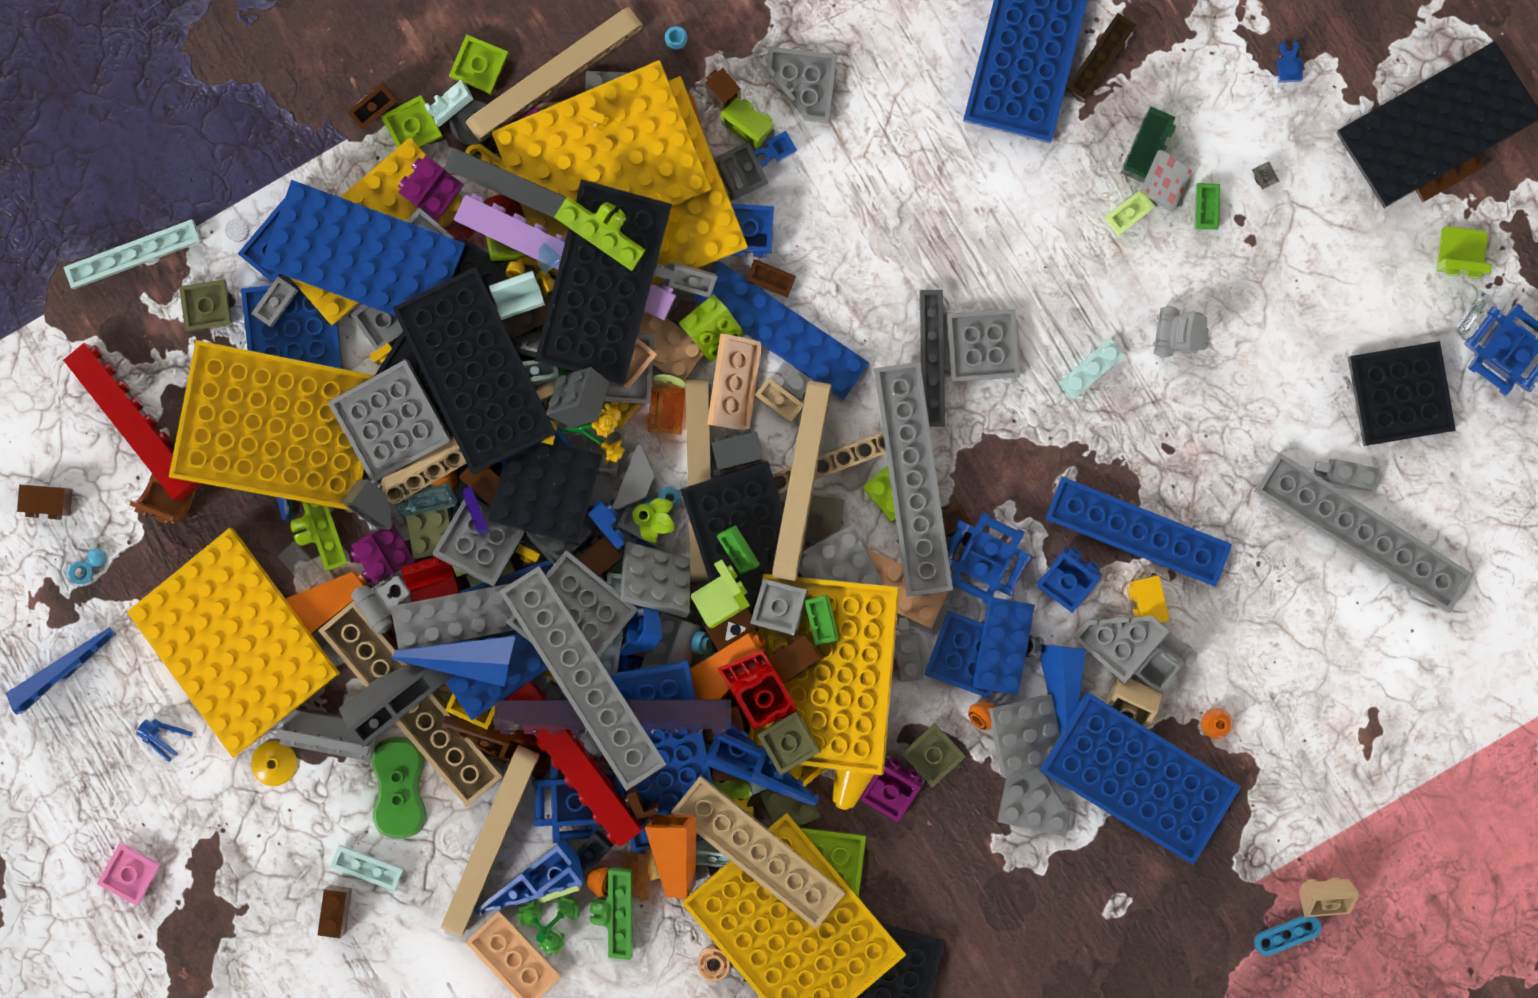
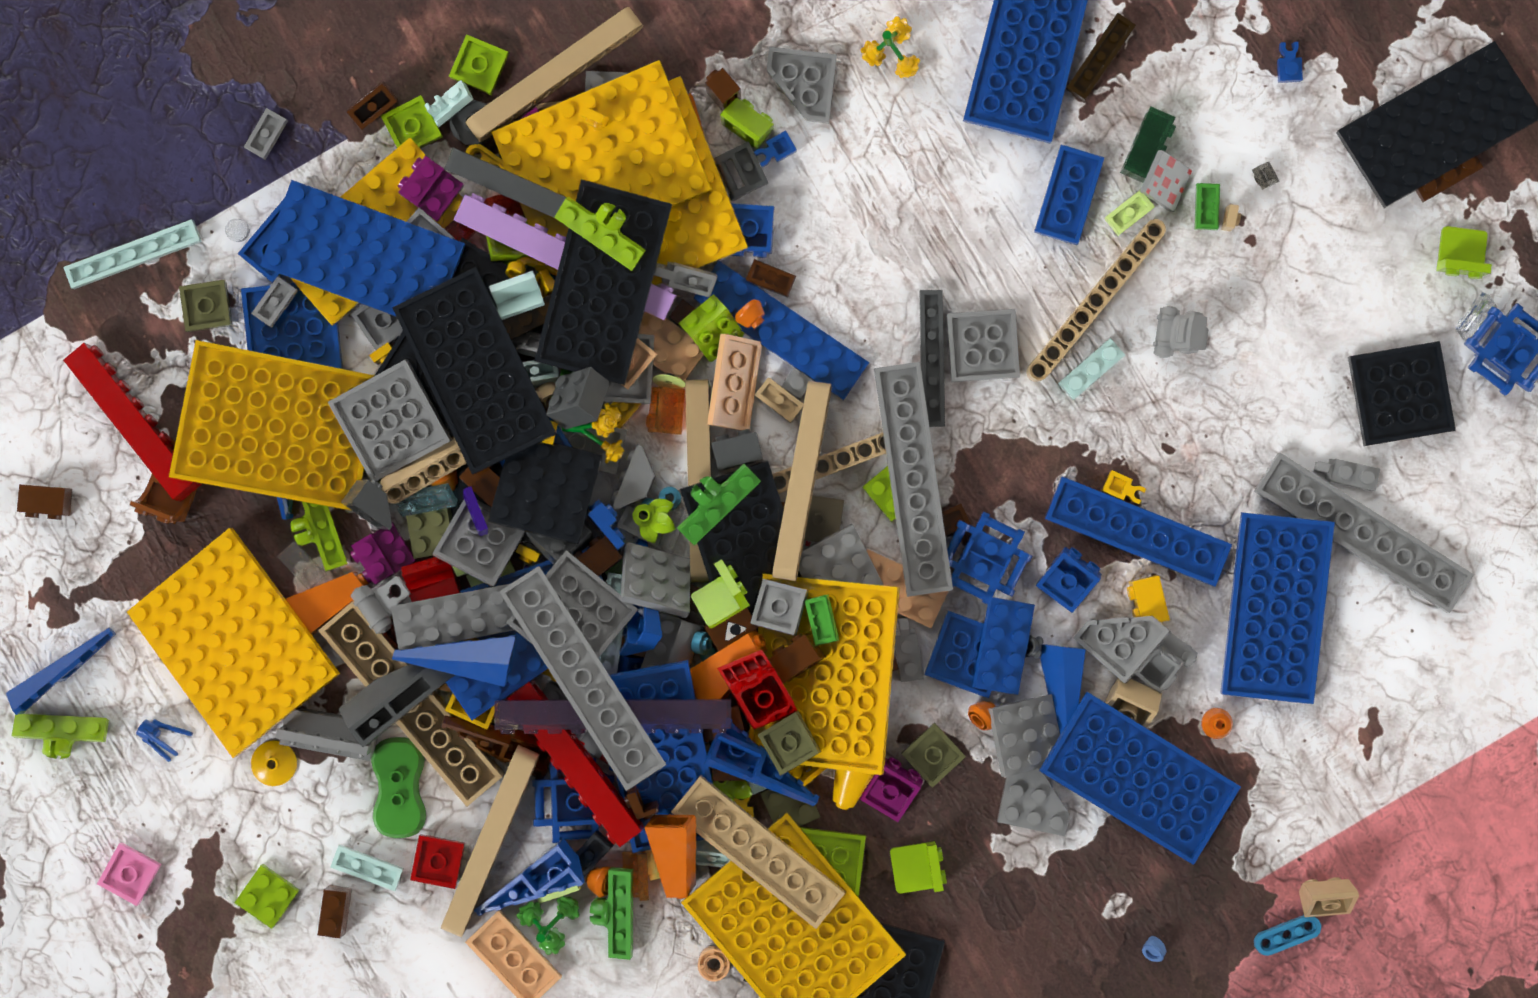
(59, 731): none -> lime plate
(94, 558): medium azure plate -> none
(265, 133): none -> light grey plate
(267, 896): none -> lime plate
(437, 861): none -> red plate
(547, 258): clear light blue tile -> none
(676, 37): medium azure plate -> none
(716, 502): none -> bright green plate
(738, 550): bright green plate -> none
(750, 314): none -> orange cone
(897, 31): none -> yellow plant
(917, 867): none -> lime bracket
(1069, 195): none -> blue plate
(1104, 293): none -> tan beam
(1120, 486): none -> yellow plate
(1154, 949): none -> medium blue tile
(1231, 217): none -> tan plate
(1277, 608): none -> blue plate

